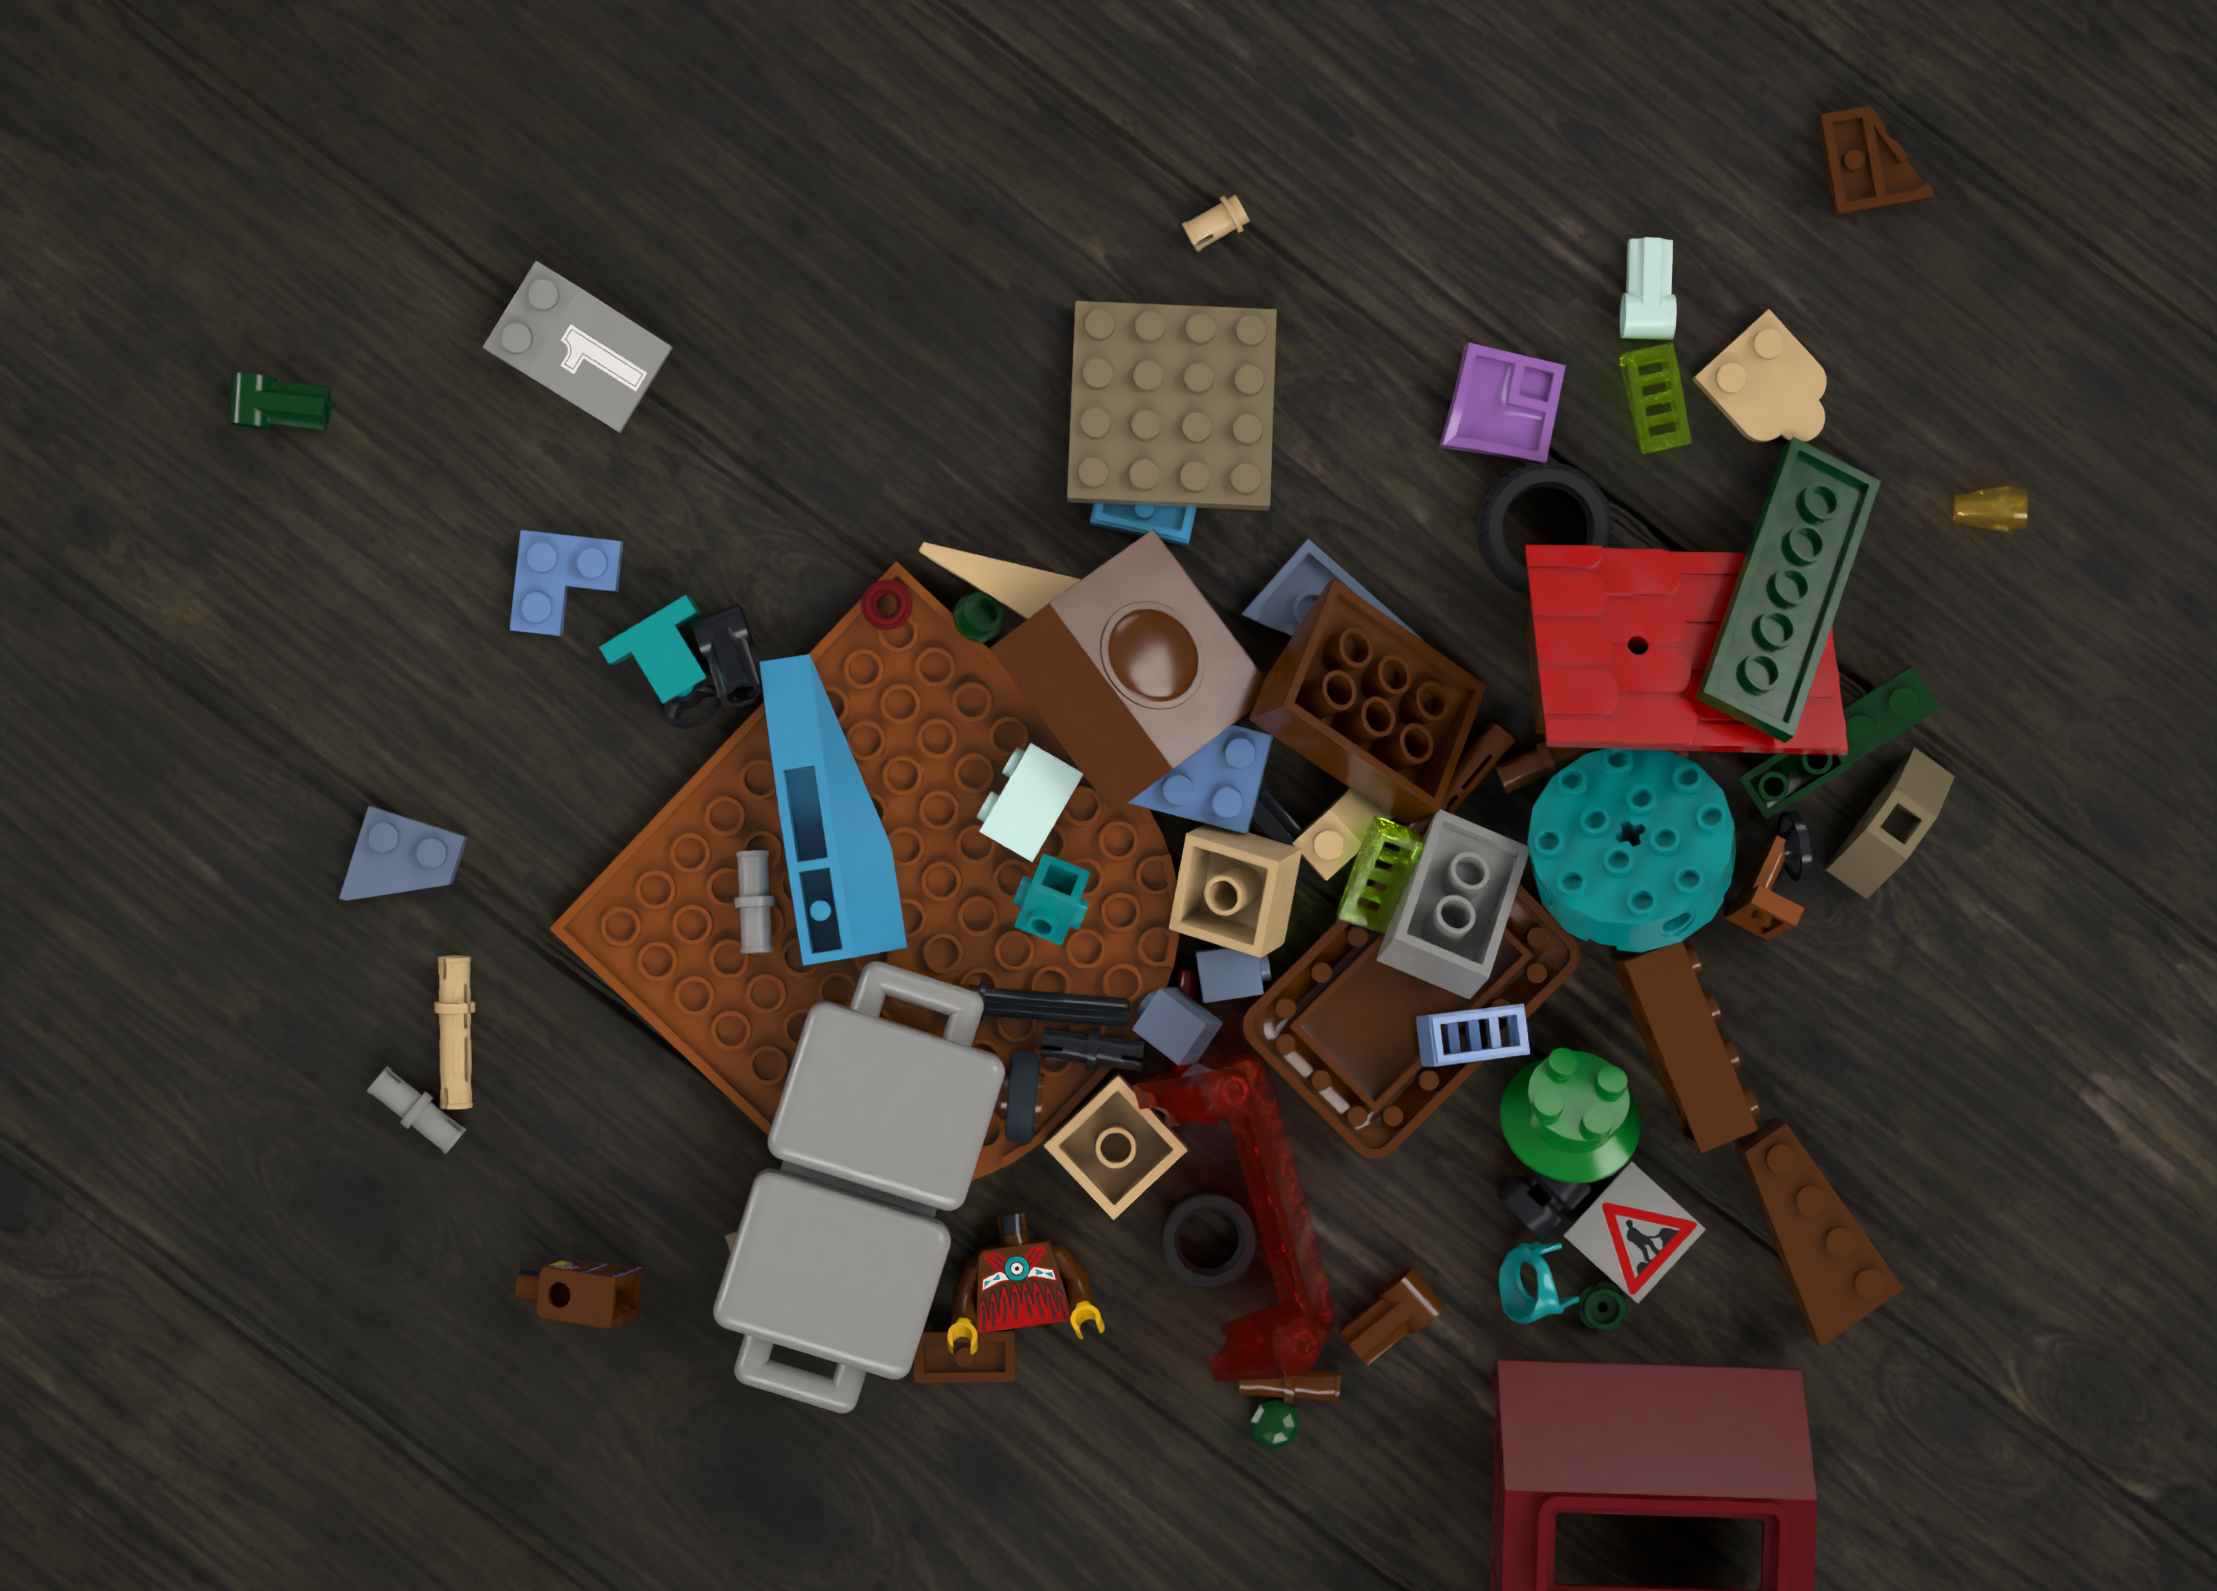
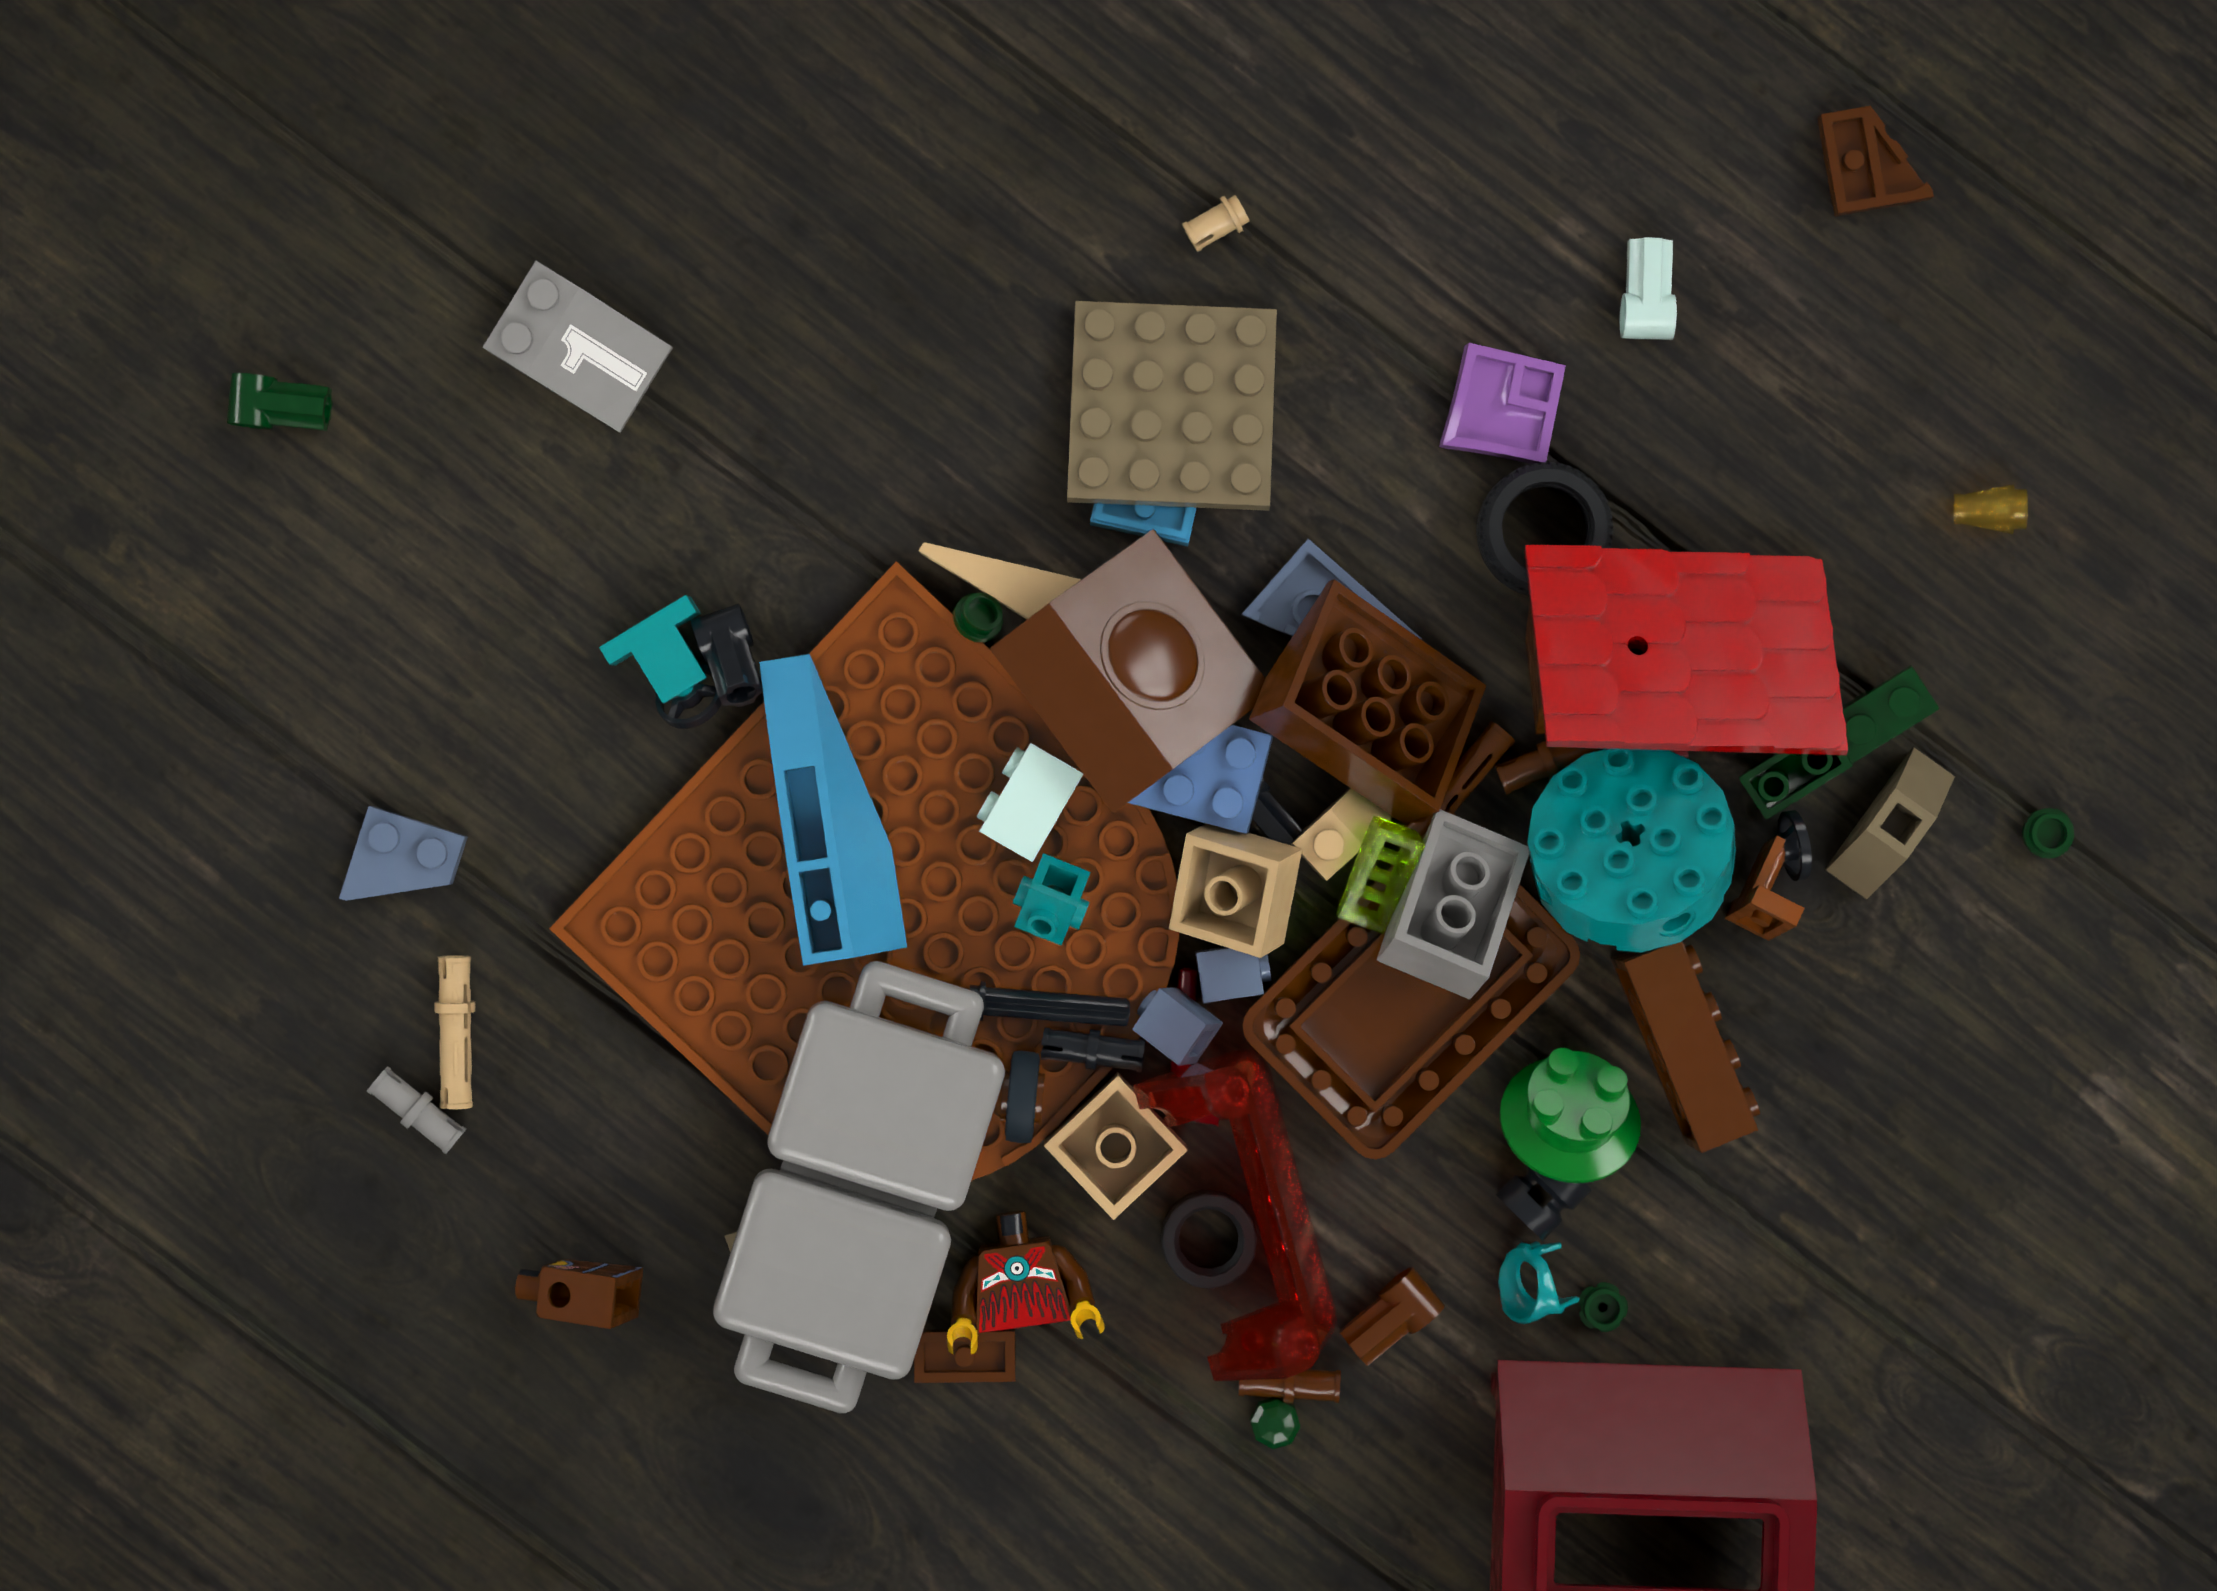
(552, 564): medium blue plate -> none
(754, 902): light grey pin -> none
(886, 588): dark red plate -> none
(1431, 1039): medium blue slope -> none
(1634, 1232): light grey piece -> none
(1666, 355): clear neon green slope -> none
(1767, 383): tan plate -> none
(1788, 590): dark green plate -> none
(1820, 1245): reddish brown wedge -> none
(2048, 833): none -> dark green plate

